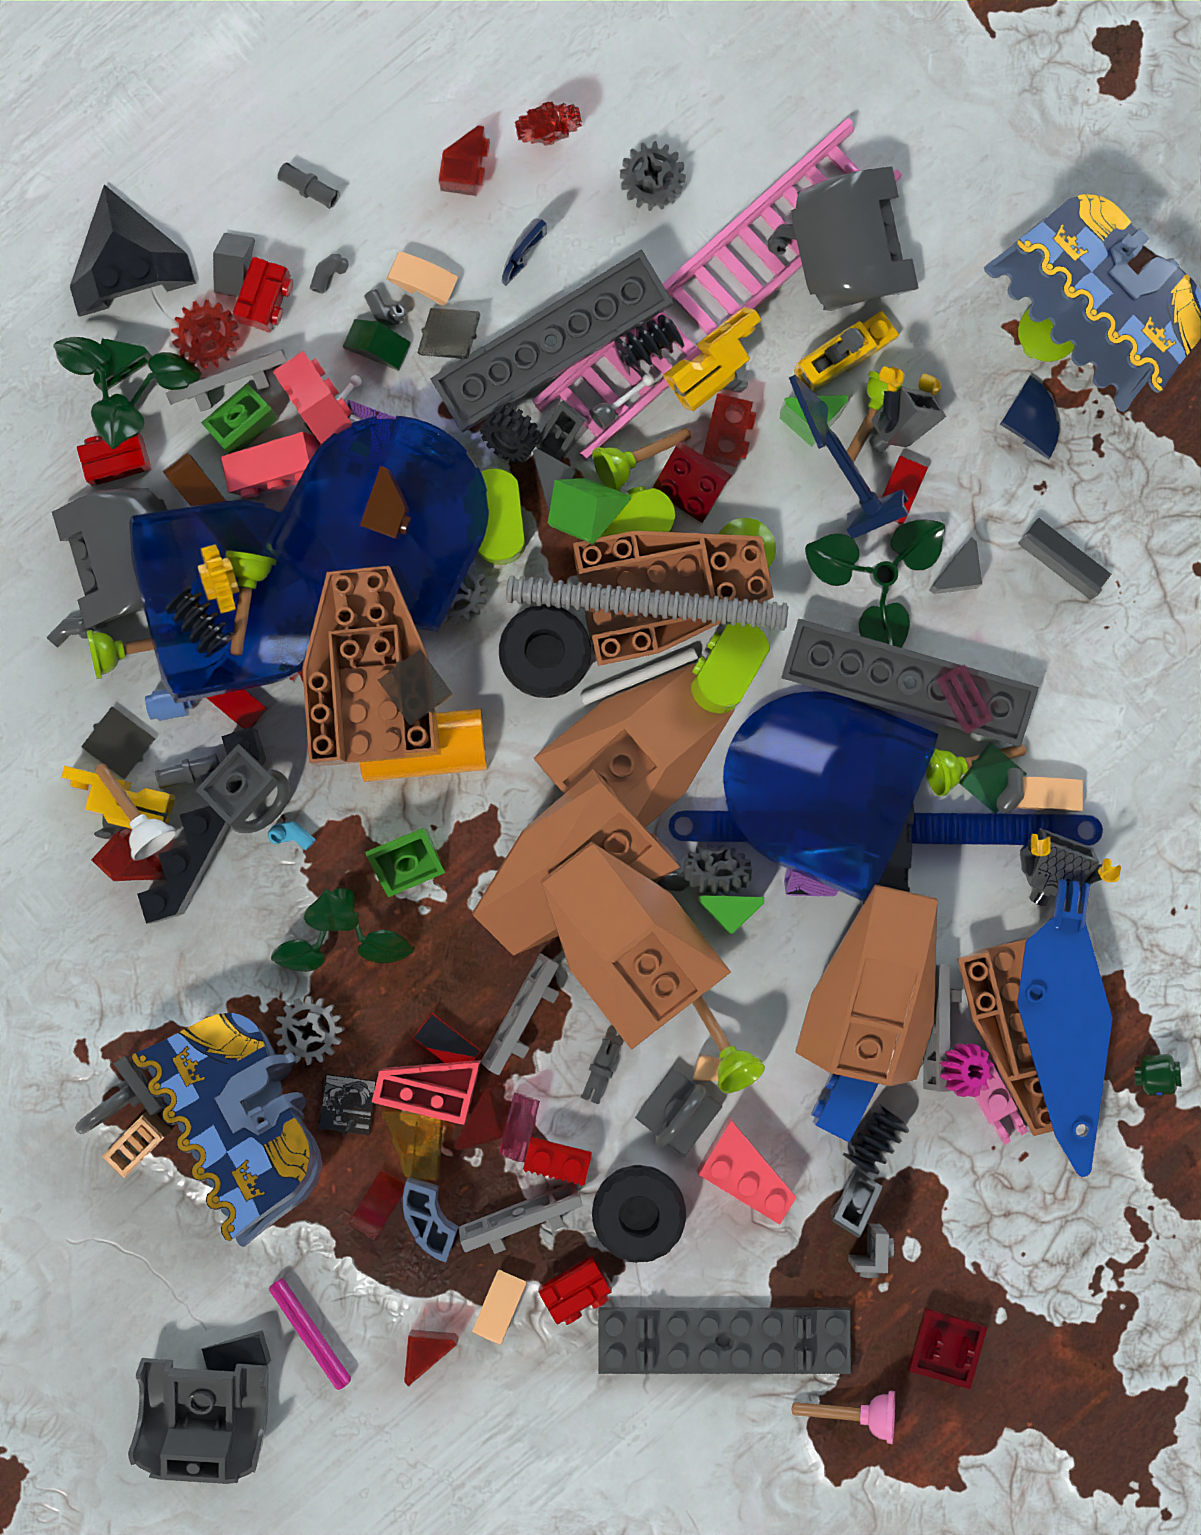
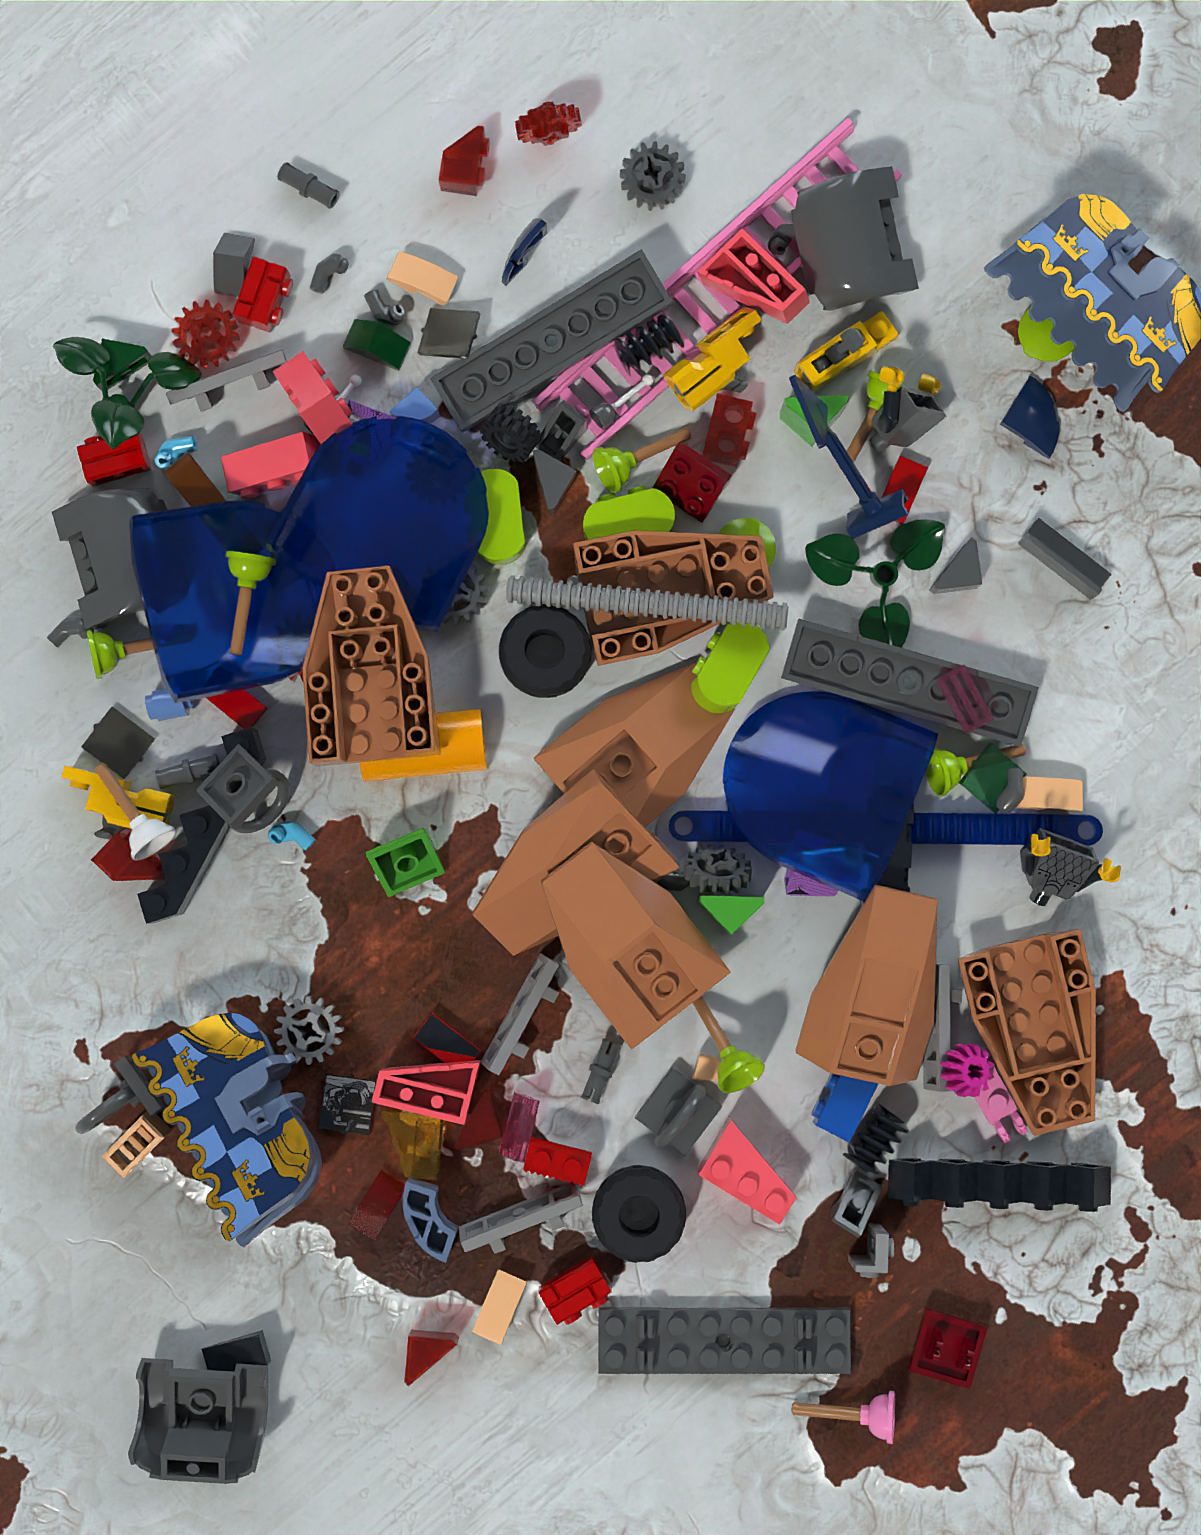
(124, 257): black wedge -> none
(172, 450): none -> medium azure arm
(198, 622): black piece -> none
(218, 578): yellow gear -> none
(240, 420): bright green slope -> none
(310, 1334): dark pink axle -> none
(336, 912): dark green plant -> none
(386, 507): reddish brown slope -> none
(415, 687): clear smoke piece -> none
(416, 406): none -> medium blue brick
(584, 507): bright green slope -> none
(638, 676): white bar -> none
(754, 278): none -> coral wedge
(999, 1183): none -> black brick
(1067, 1022): blue wing -> none
(1158, 1075): dark green head -> none

